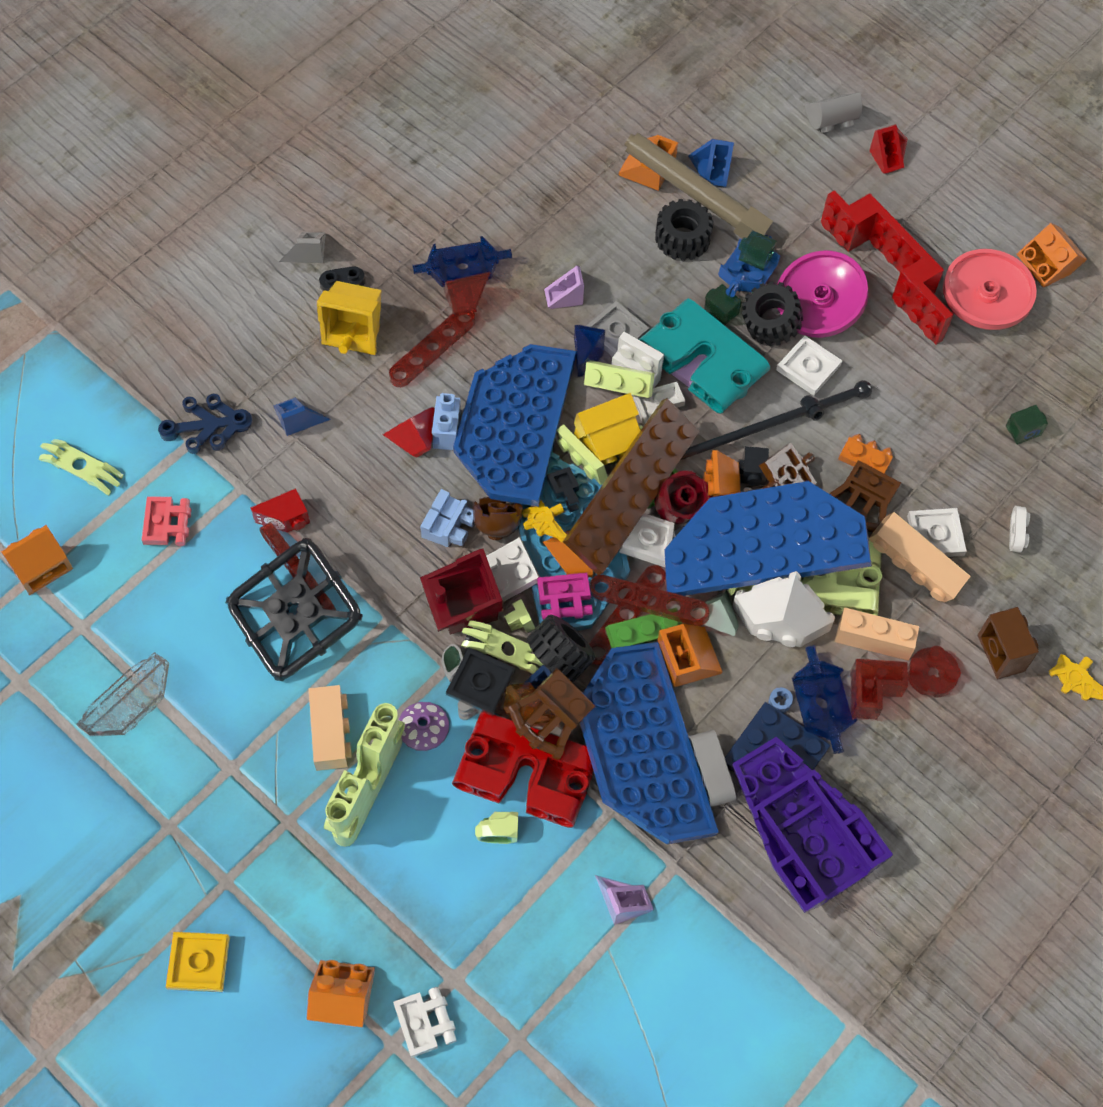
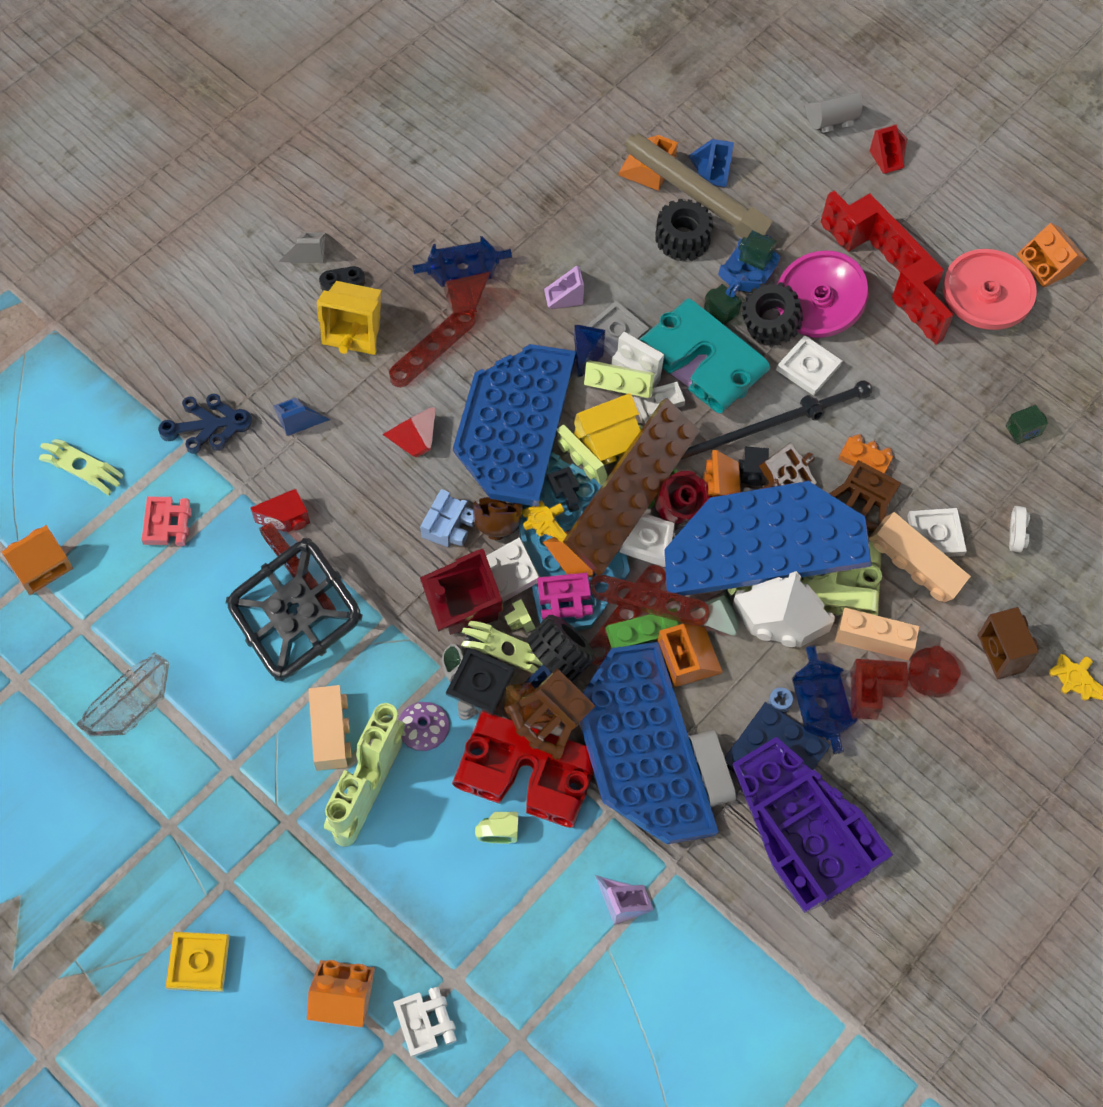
(446, 421): light blue hips -> none

